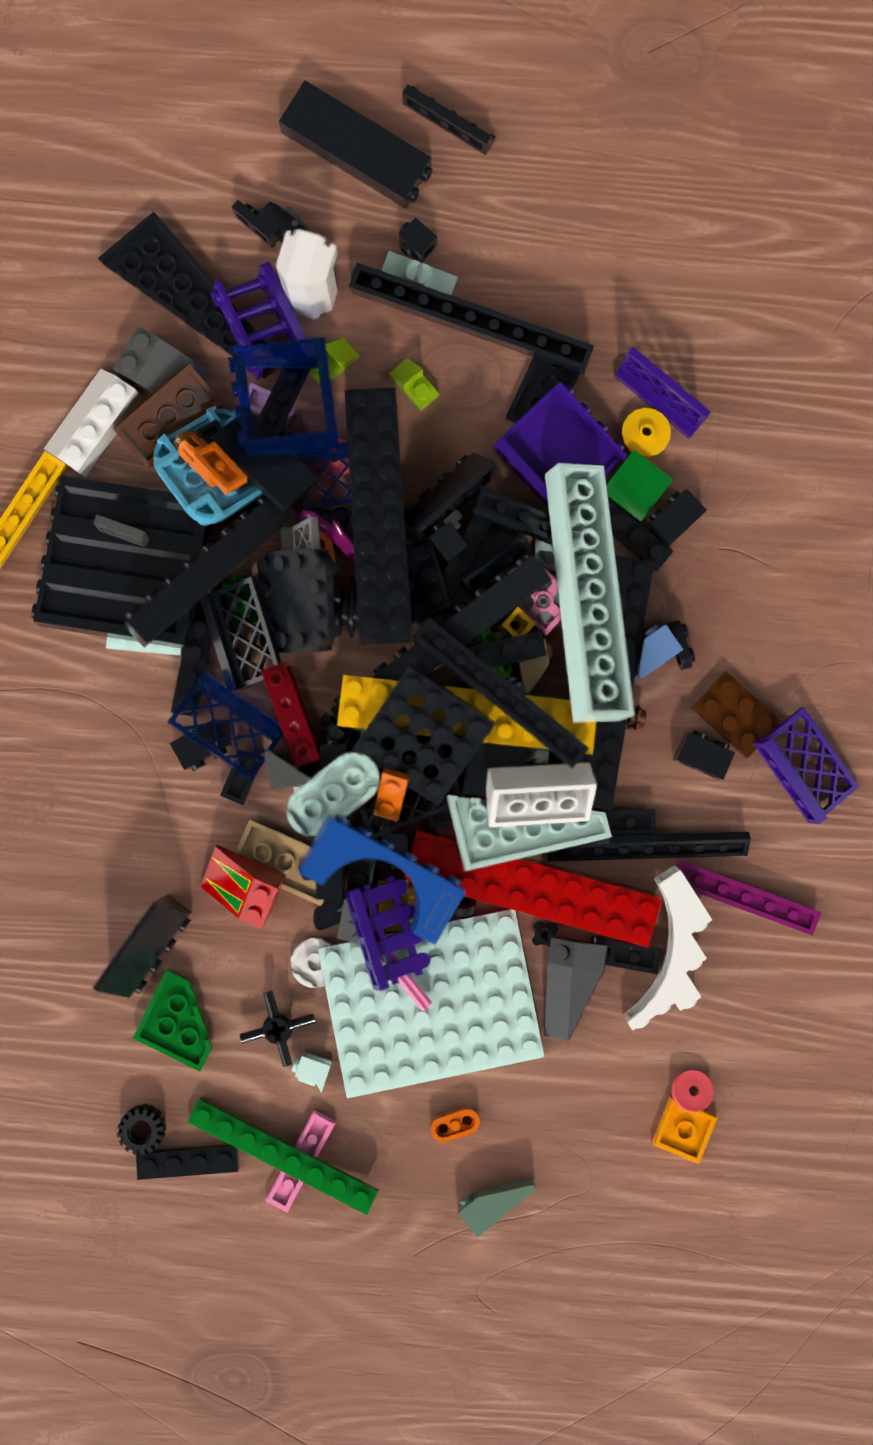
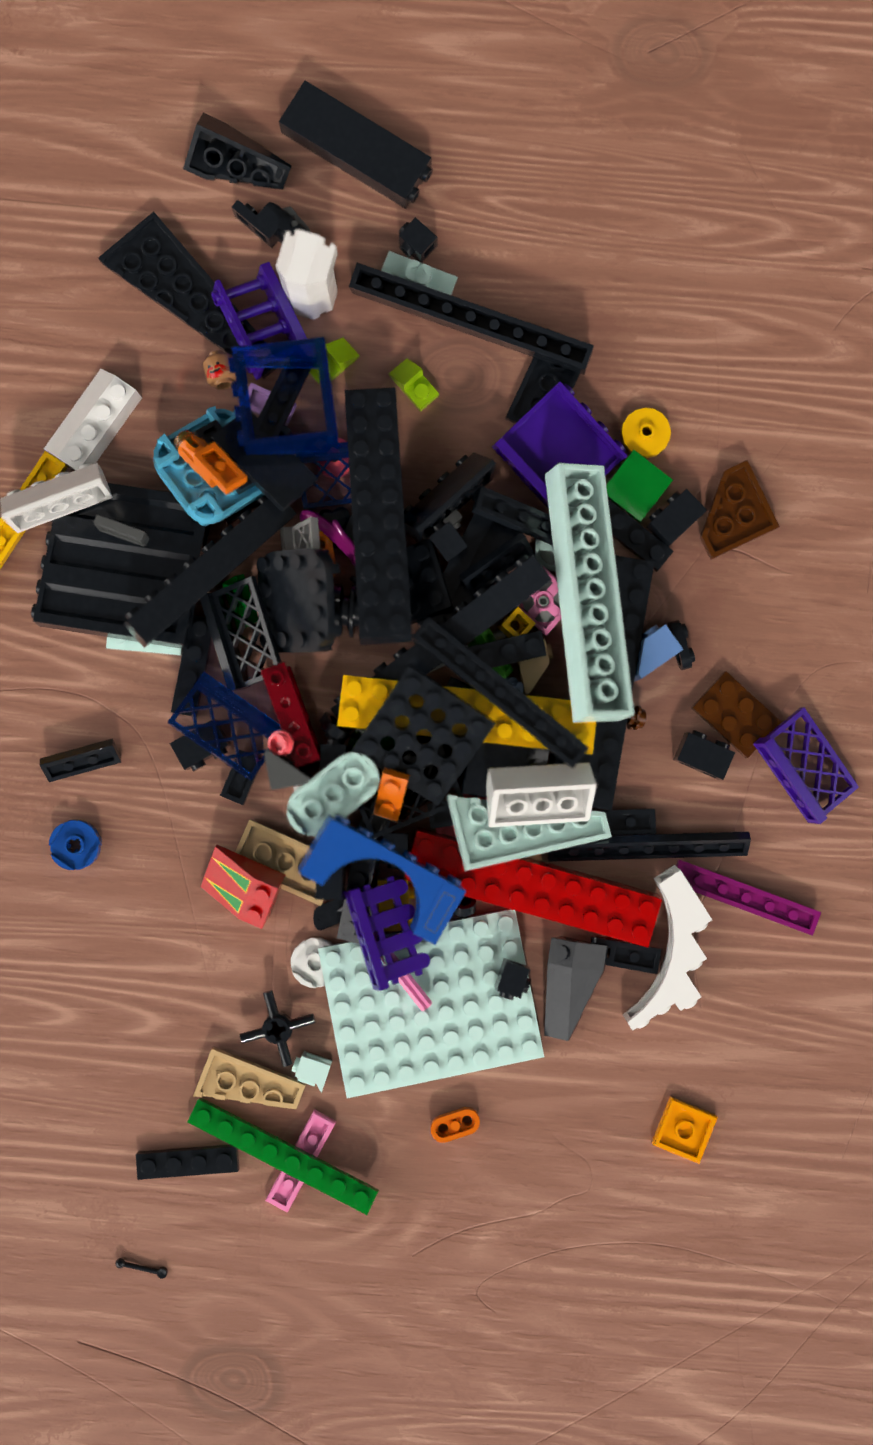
(55, 497): none -> white slope
(61, 848): none -> blue plate
(80, 760): none -> black plate
(126, 1129): black tyre -> none
(143, 948): black slope -> none
(151, 361): dark grey slope -> none
(161, 1272): none -> black hinge
(166, 411): reddish brown plate -> none
(175, 1022): green plate -> none
(218, 371): none -> medium nougat head
(227, 154): none -> black wedge
(242, 1080): none -> tan wing
(280, 743): none -> coral plate
(447, 119): black hinge -> none
(491, 1203): sand green slope -> none
(512, 979): none -> black brick
(540, 928): black plate -> none
(661, 393): dark purple fence -> none
(703, 1088): coral piece -> none
(737, 512): none -> reddish brown plate

